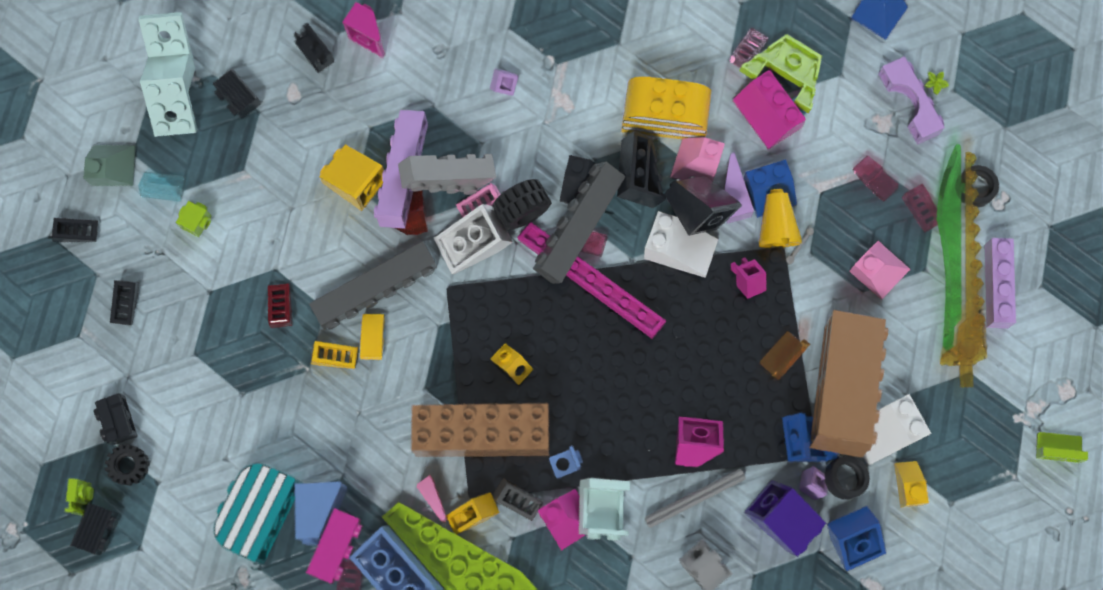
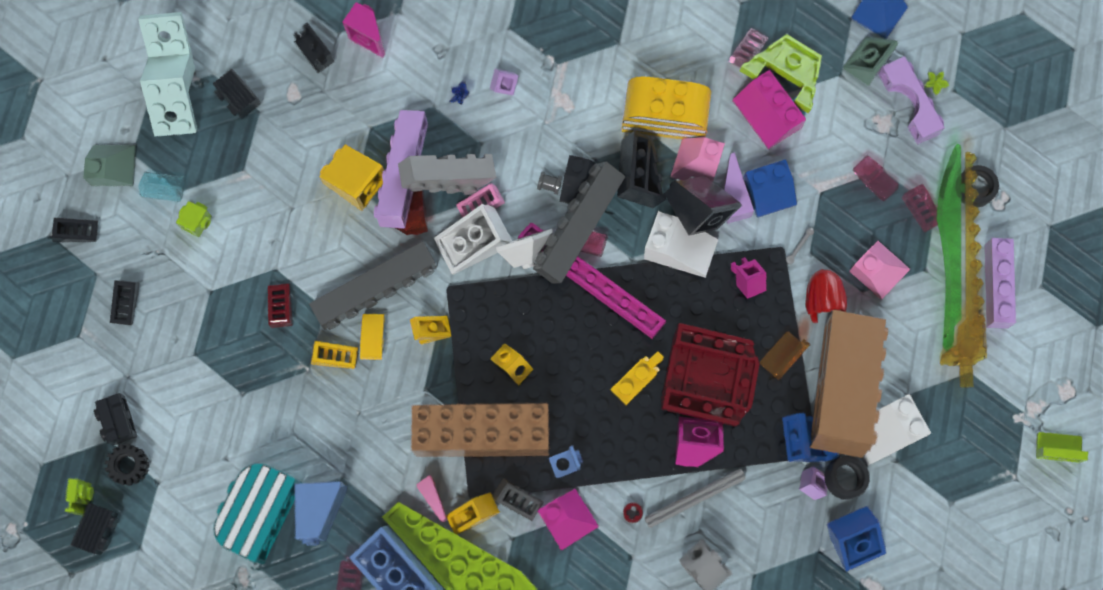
(334, 546): dark pink slope -> none
(430, 328): none -> yellow slope
(460, 93): none -> clear blue plant
(521, 204): black tyre -> none
(524, 250): none -> white slope
(549, 183): none -> dark grey bush
(602, 508): light aqua panel -> none
(628, 507): none -> dark red bush
(637, 378): none -> yellow hinge
(710, 375): none -> dark red wedge
(779, 222): yellow cone -> none
(785, 517): dark purple slope -> none
(824, 294): none -> red hair
(870, 58): none -> sand green slope
(911, 484): yellow slope -> none

